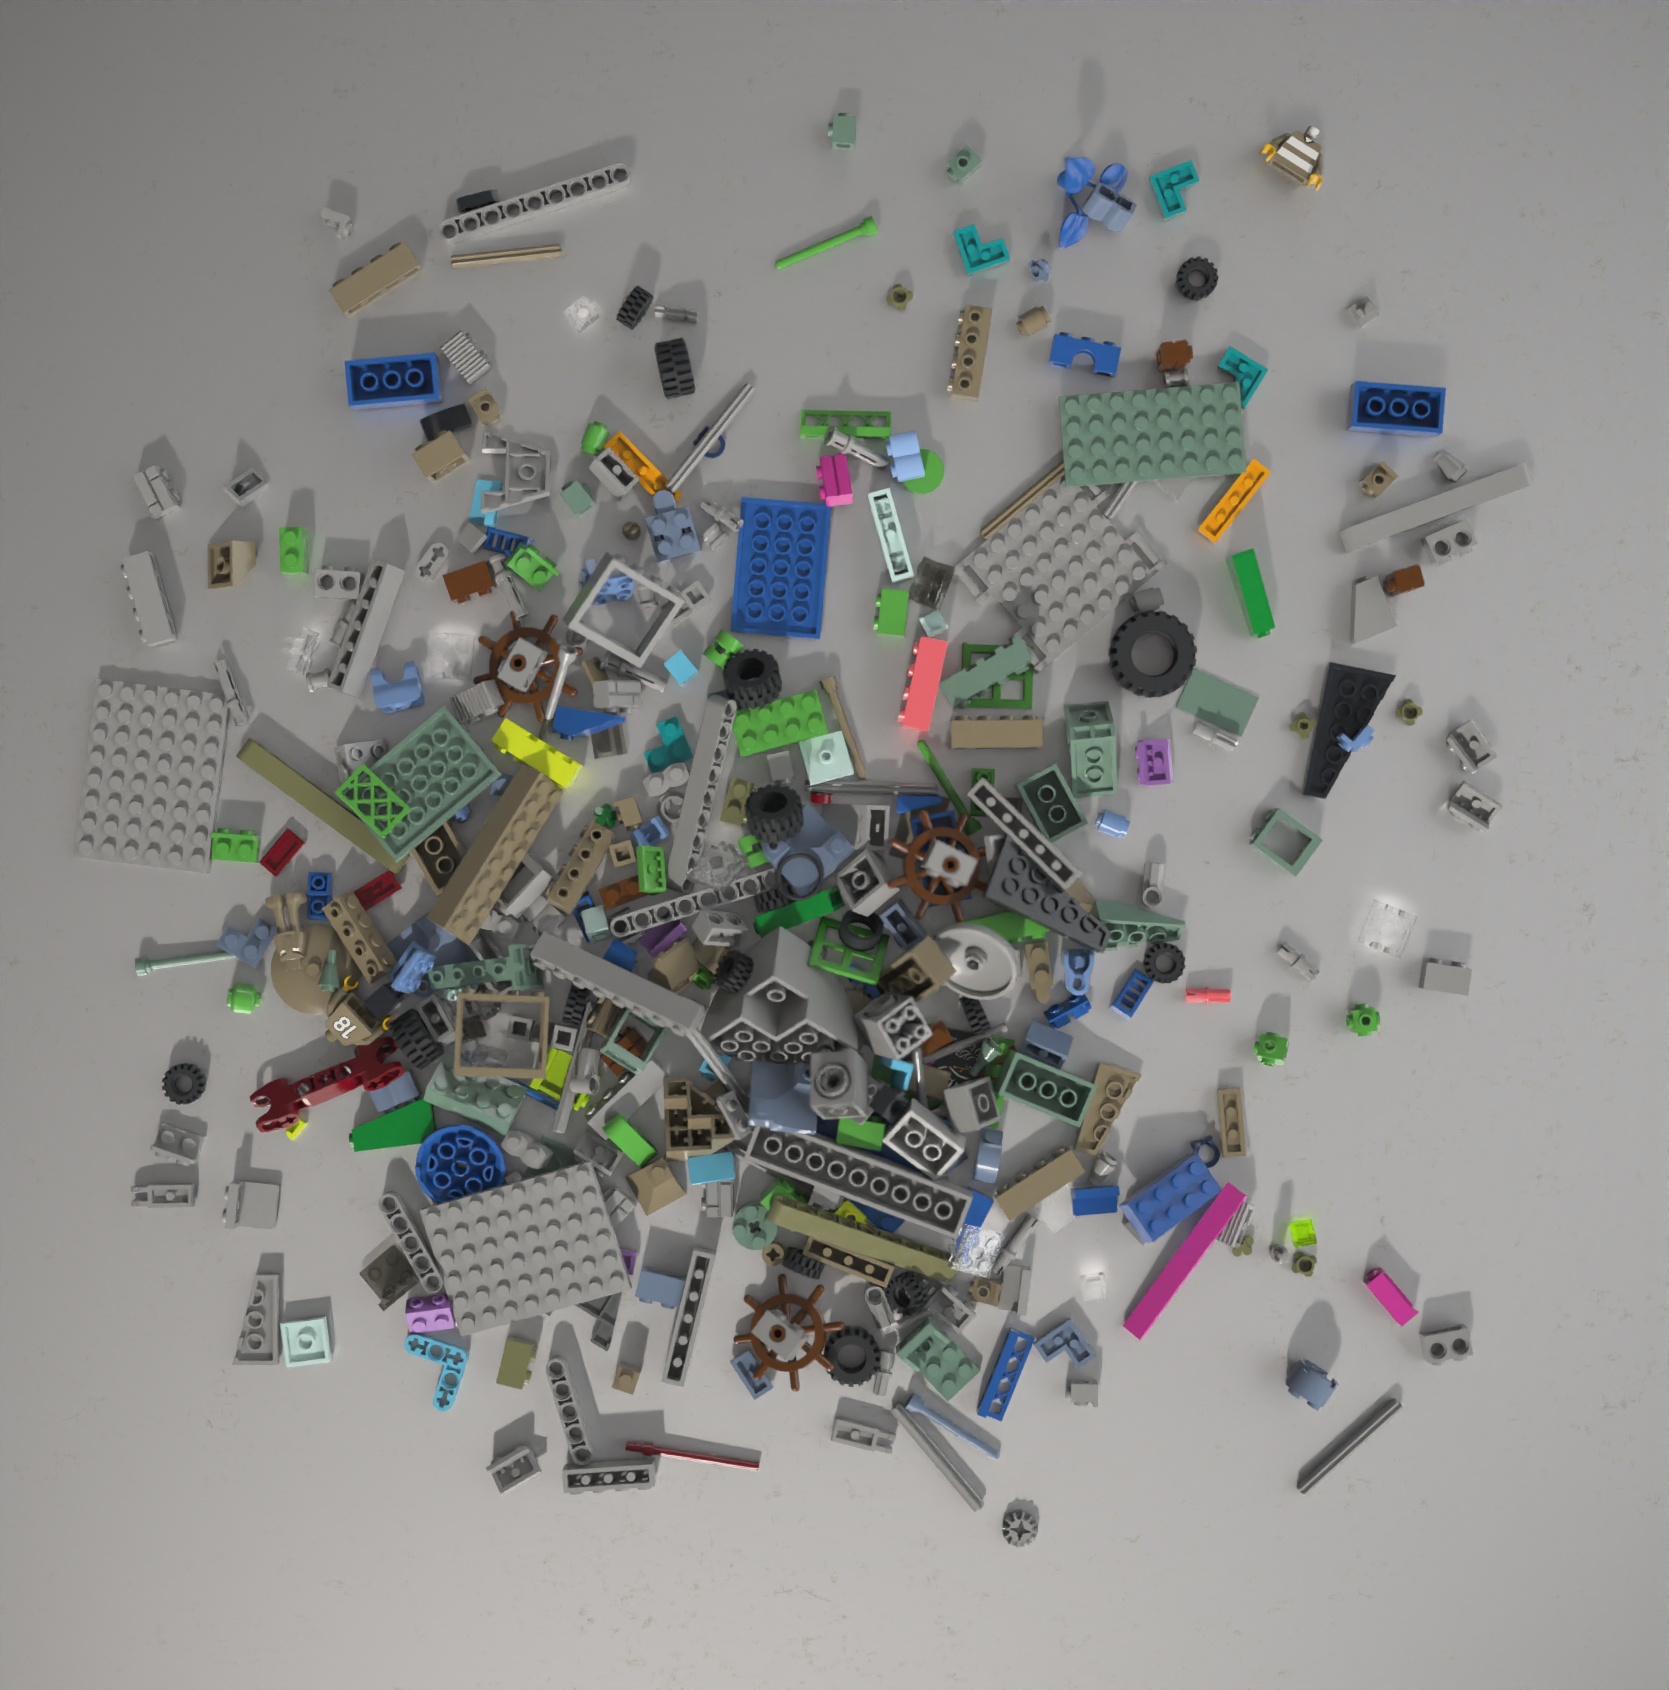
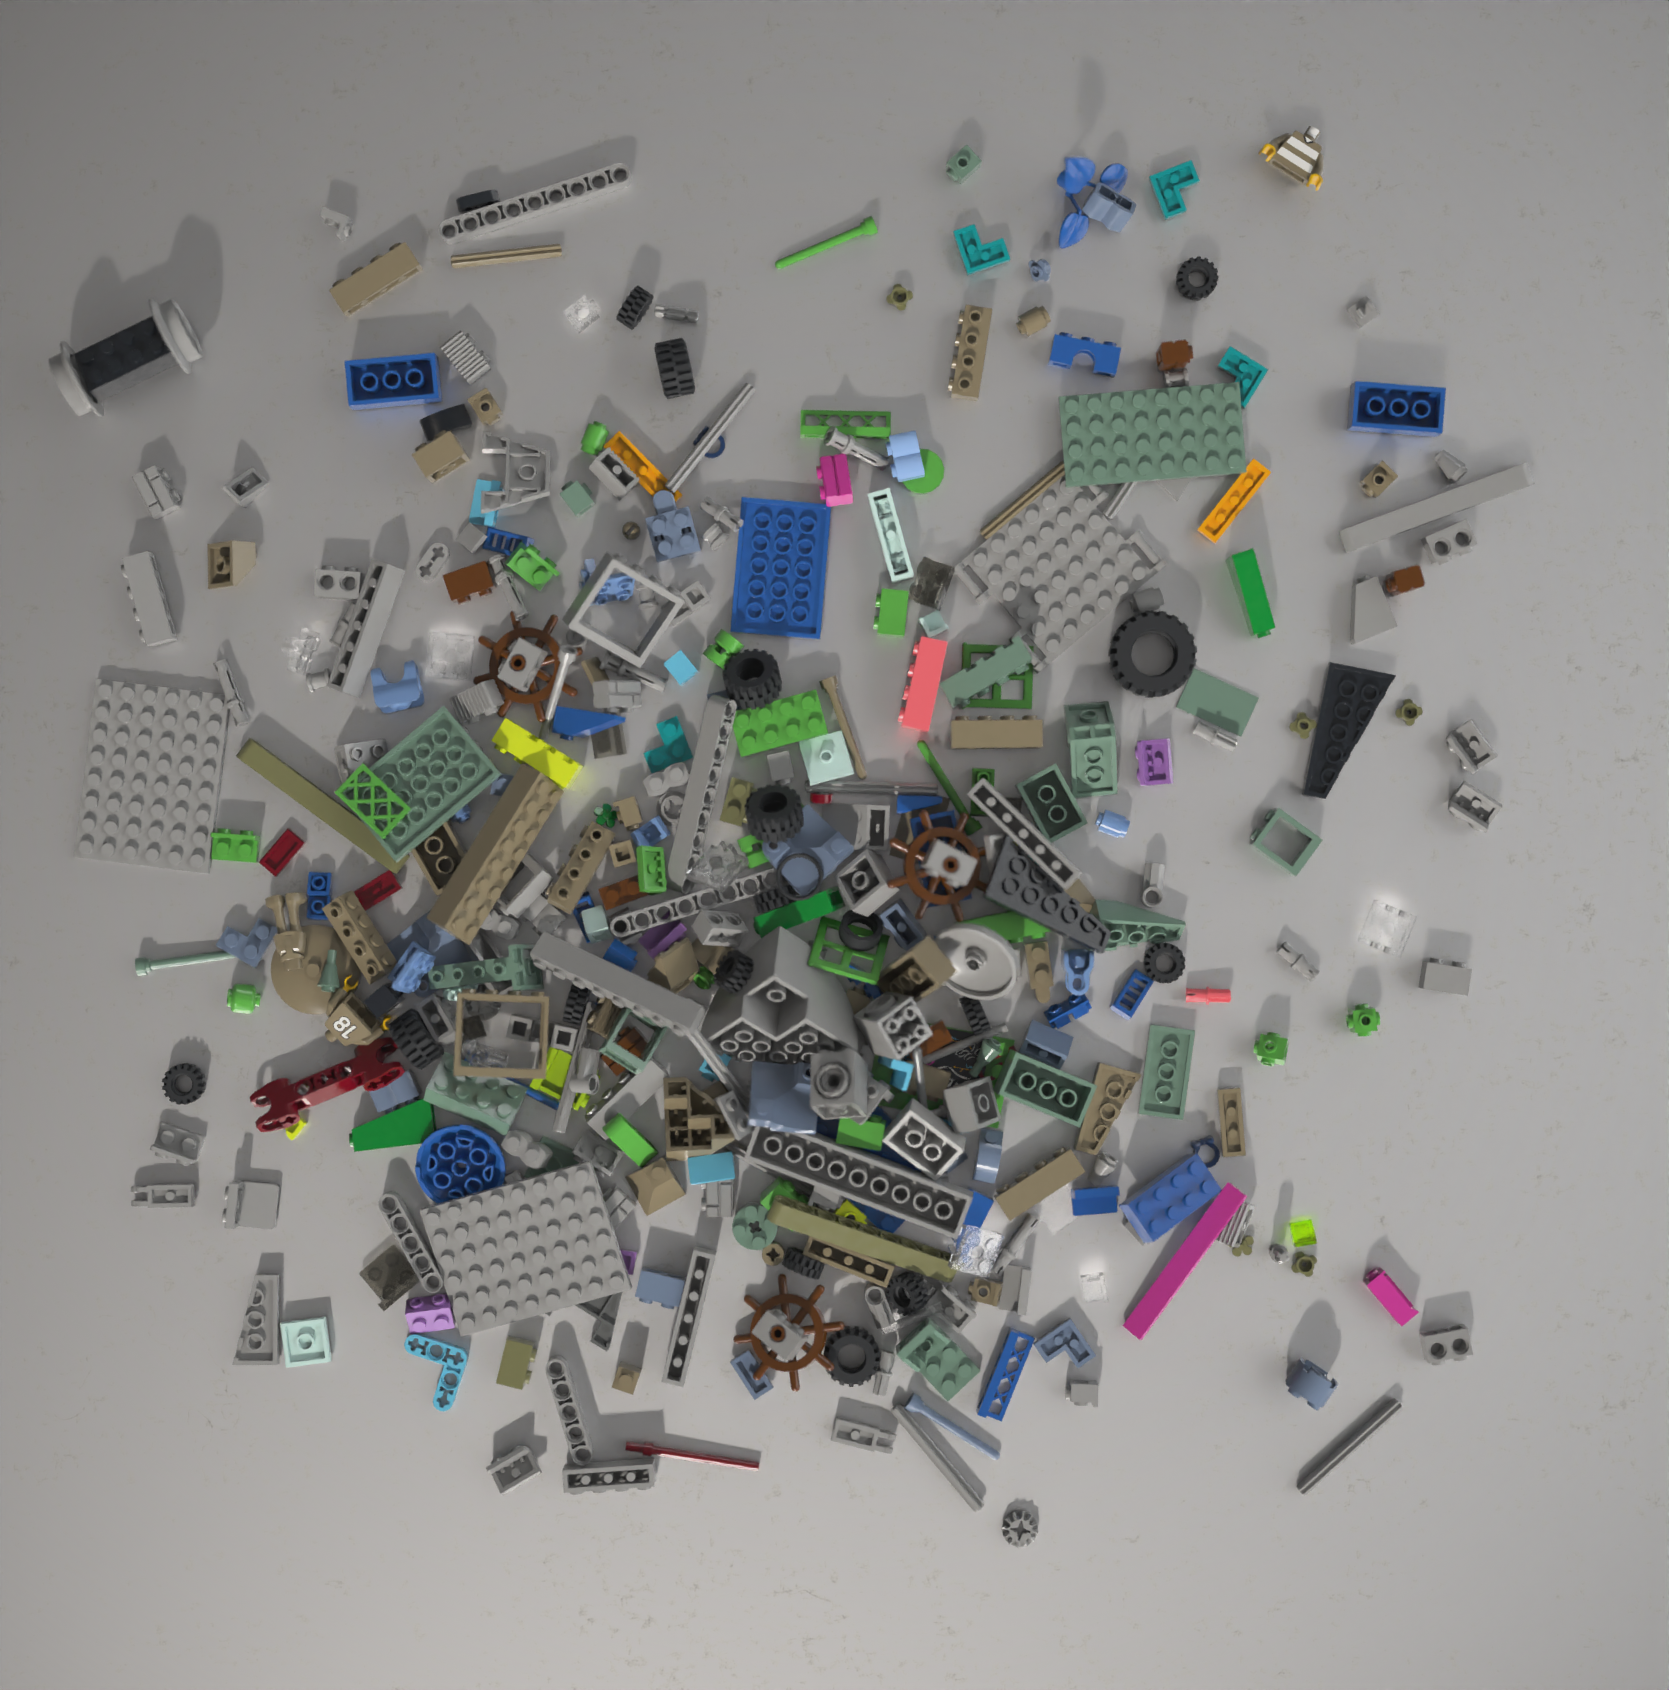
(125, 358): none -> brick
(293, 551): bright green brick -> none
(842, 131): sand green brick -> none
(890, 1103): black brick -> none
(1166, 1072): none -> sand green plate
(1362, 738): medium blue bracket -> none

